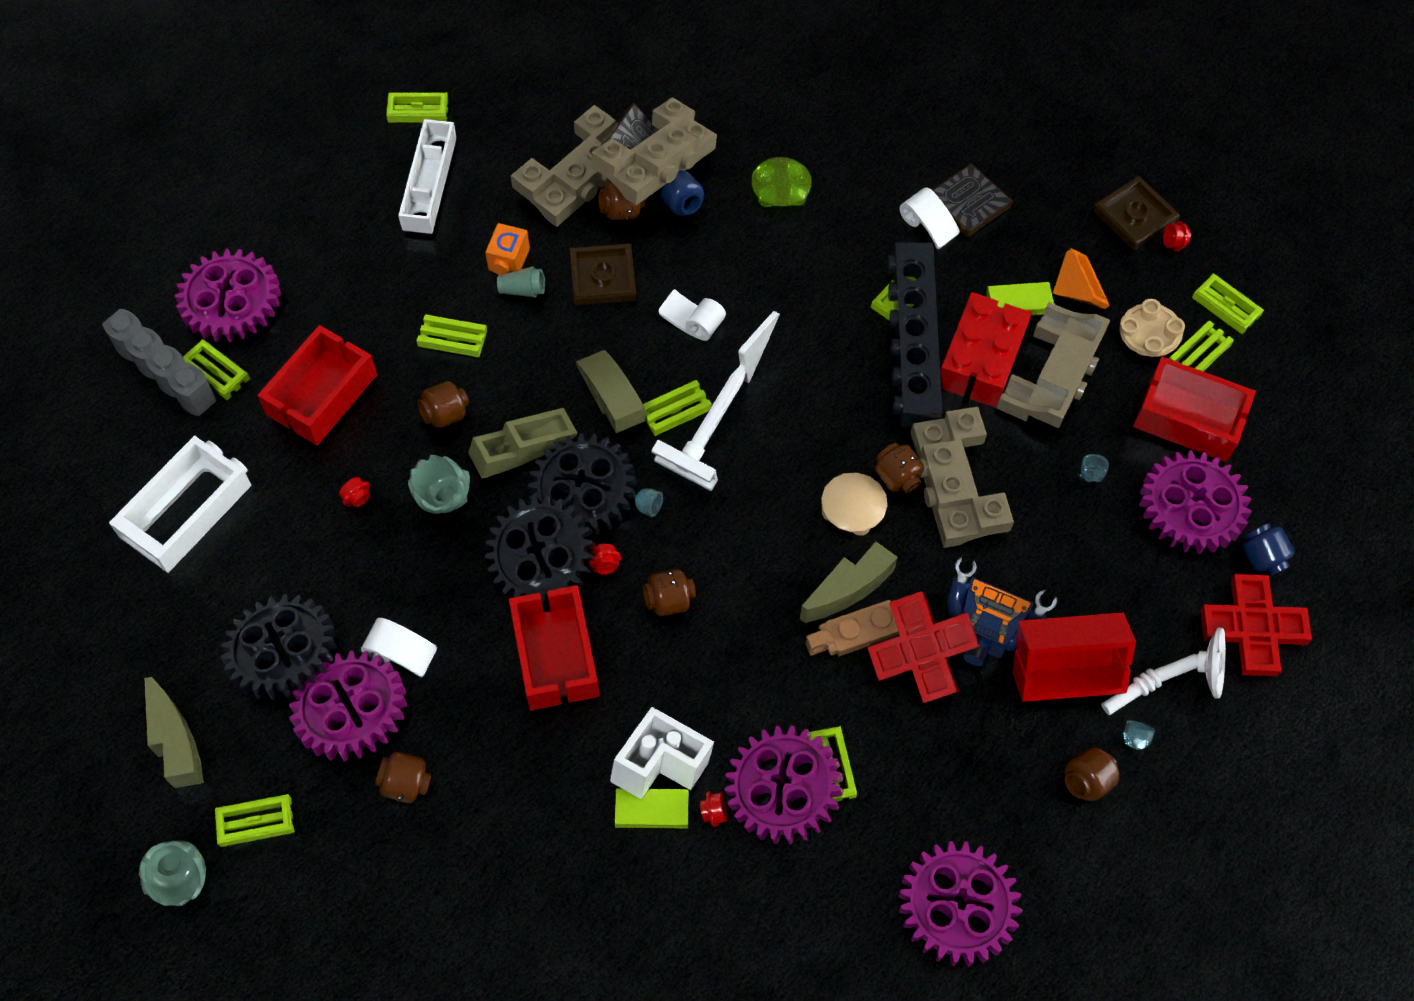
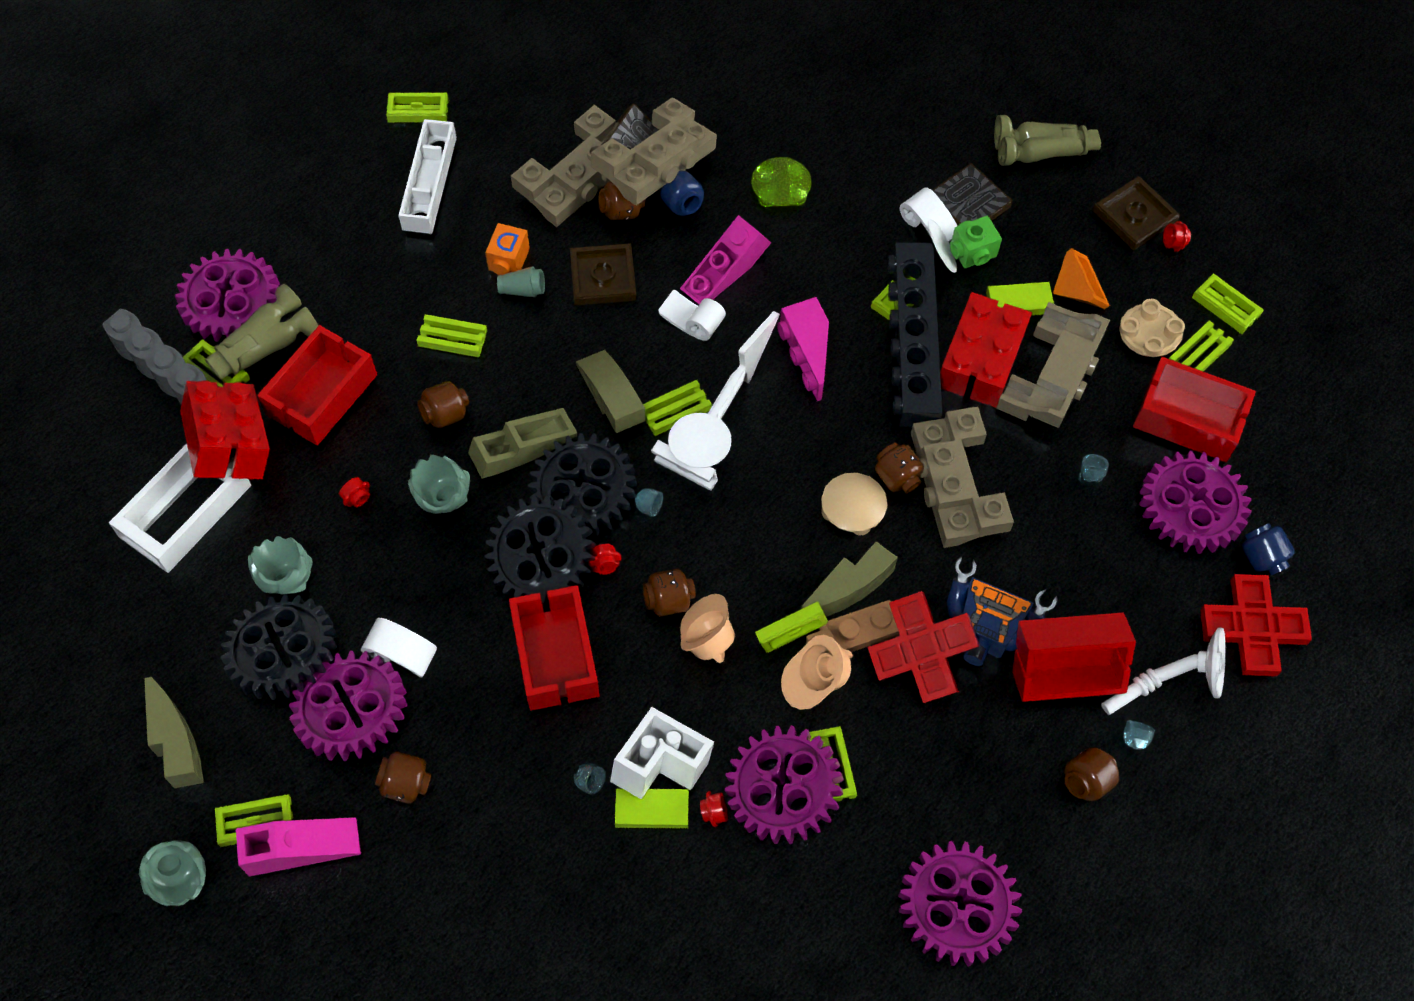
(221, 420): none -> red piece
(262, 334): none -> olive piece
(280, 566): none -> sand green hair
(295, 843): none -> dark pink slope
(595, 782): none -> clear light blue hinge
(699, 440): none -> white sticker
(707, 628): none -> light nougat piece
(726, 261): none -> dark pink slope
(791, 627): none -> lime tile
(806, 332): none -> dark pink slope
(815, 672): none -> light nougat piece
(942, 245): none -> white sticker
(975, 242): none -> bright green brick
(1041, 141): none -> olive piece

